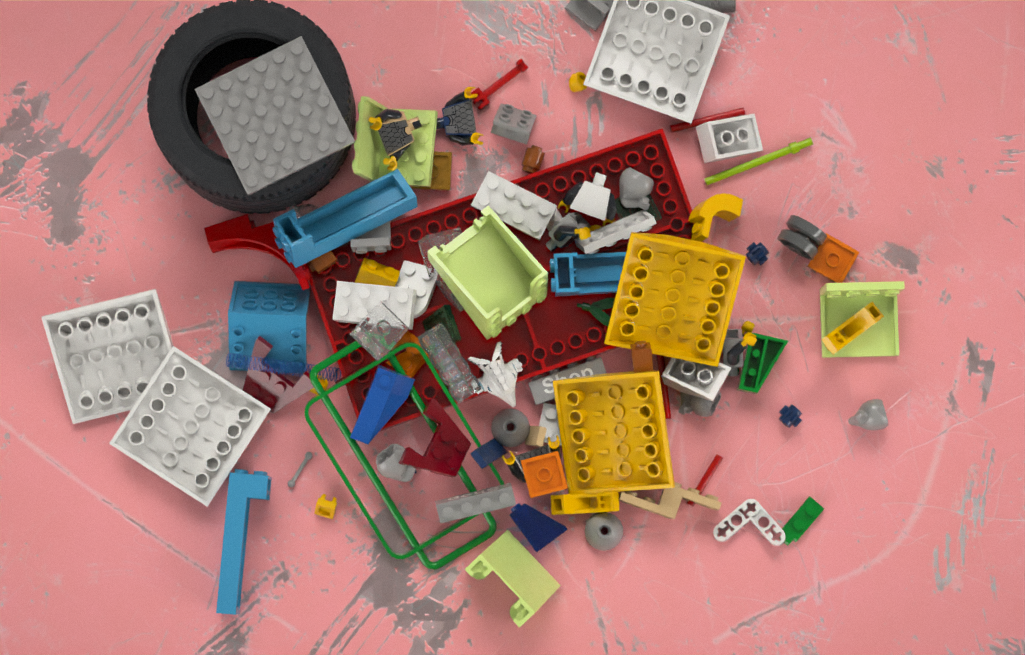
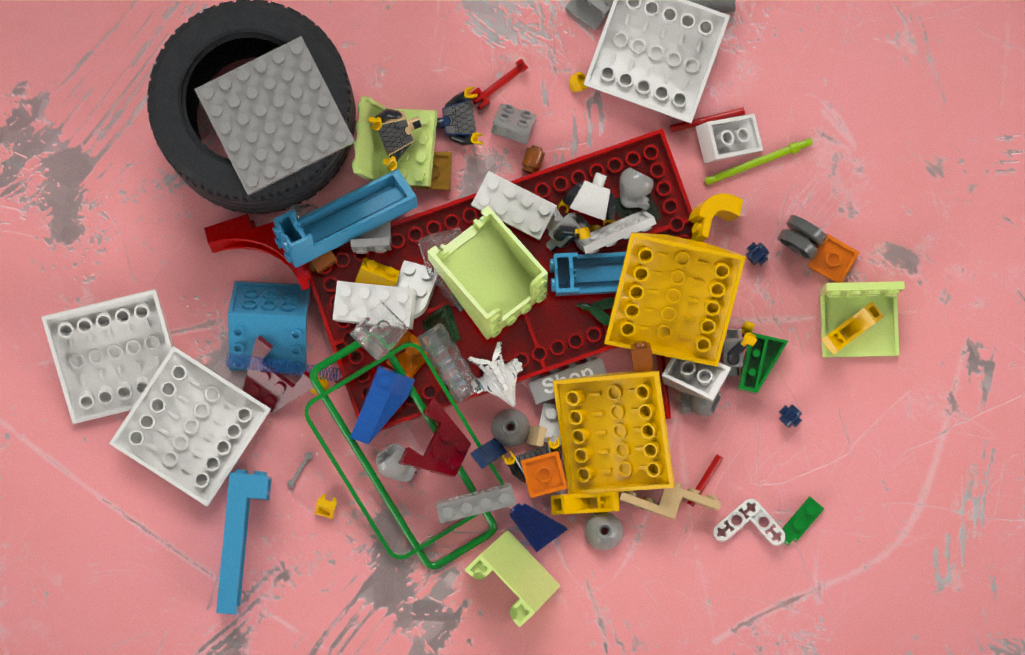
(870, 416): light grey piece -> none

